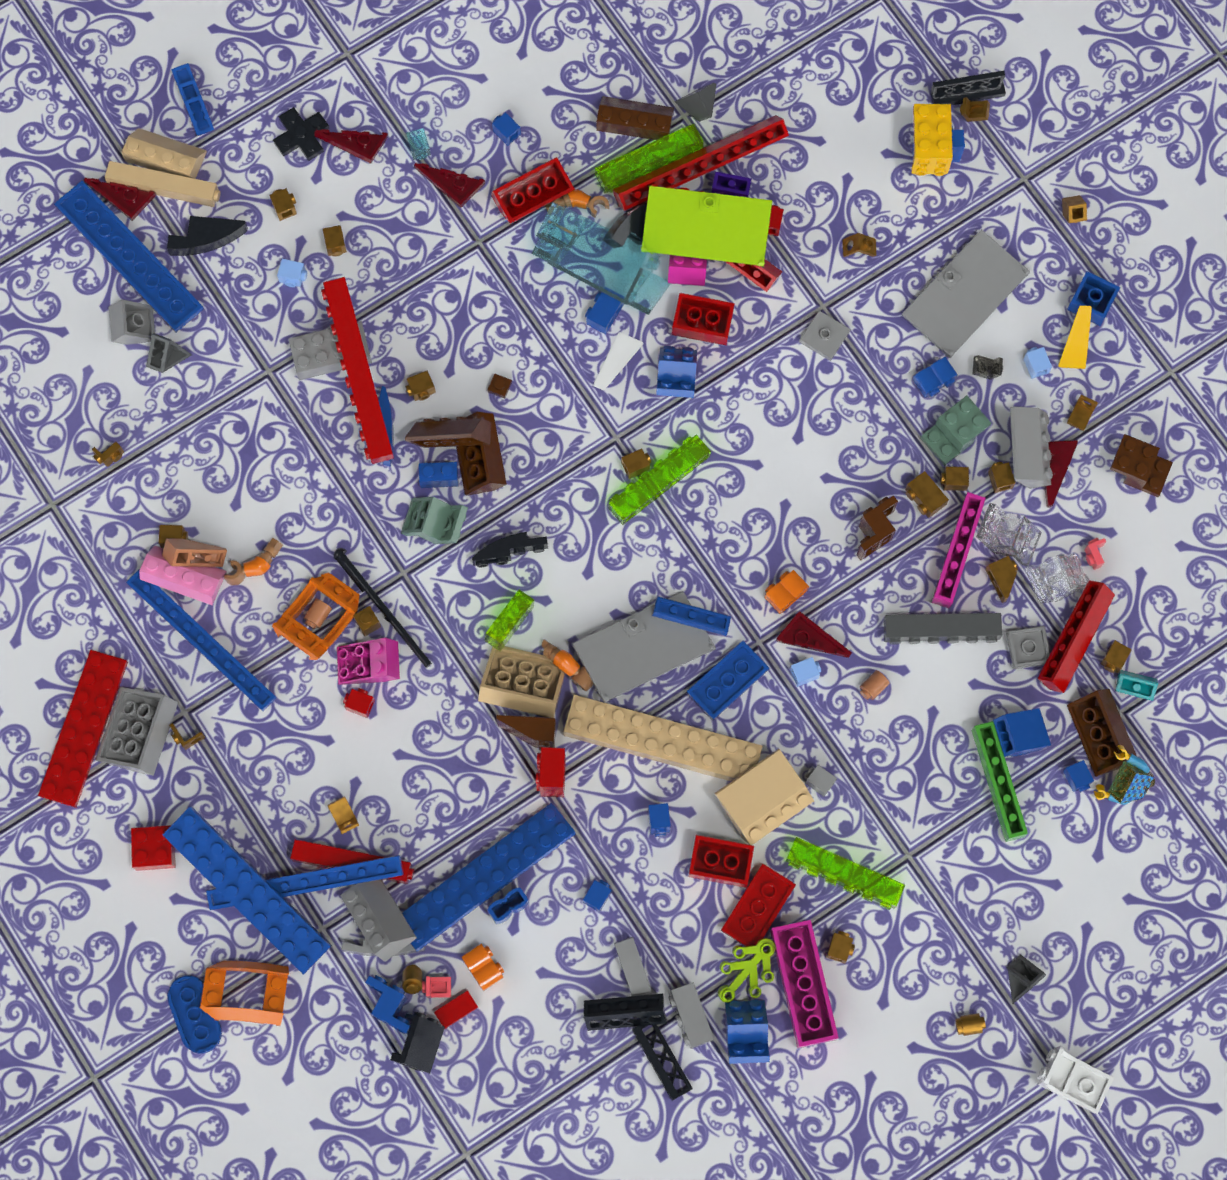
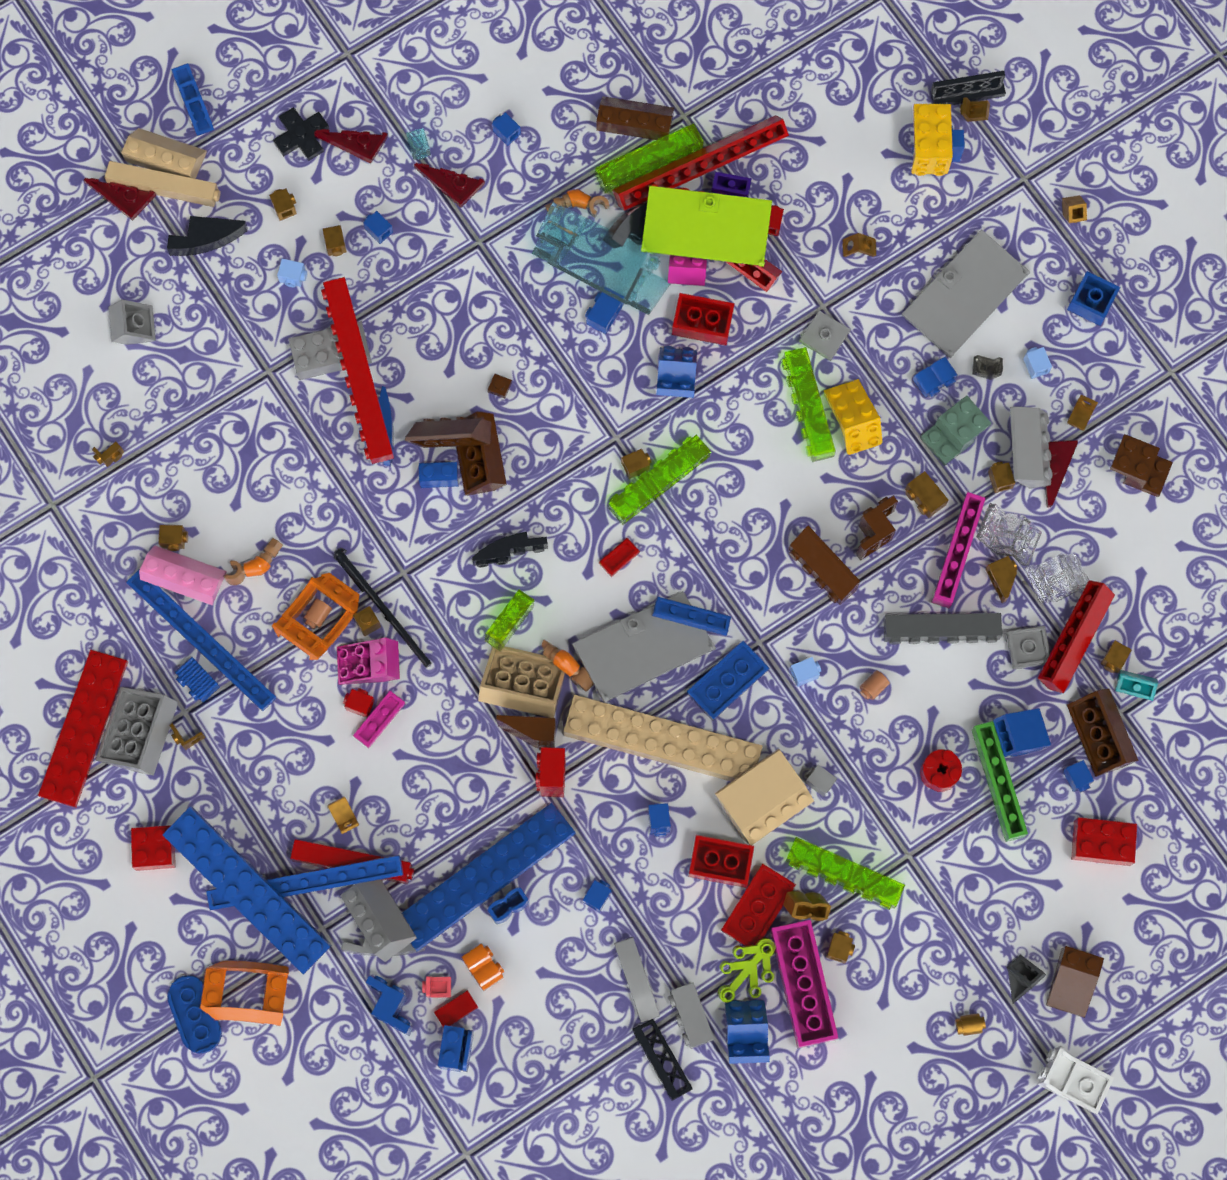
(129, 256): blue plate -> none
(164, 353): dark grey slope -> none
(193, 554): nougat slope -> none
(197, 680): none -> blue brick
(378, 227): none -> blue brick
(379, 719): none -> dark pink plate
(412, 979): pearl gold brick -> none
(420, 386): pearl gold brick -> none
(420, 1043): black panel -> none
(434, 520): sand green bracket -> none
(455, 1049): none -> blue brick
(532, 190): red slope -> none
(619, 355): white sticker -> none
(619, 557): none -> red tile
(624, 1010): black fence -> none
(700, 102): dark grey slope -> none
(786, 591): orange brick -> none
(807, 905): none -> pearl gold brick
(808, 404): none -> clear neon green brick
(808, 635): dark red wing -> none
(823, 566): none -> reddish brown slope
(855, 416): none -> yellow bracket
(945, 760): none -> red brick
(955, 478): pearl gold brick -> none
(1074, 981): none -> slope
(1077, 343): yellow sticker -> none
(1093, 555): coral bracket -> none
(1104, 841): none -> red brick
(1130, 782): torso -> none

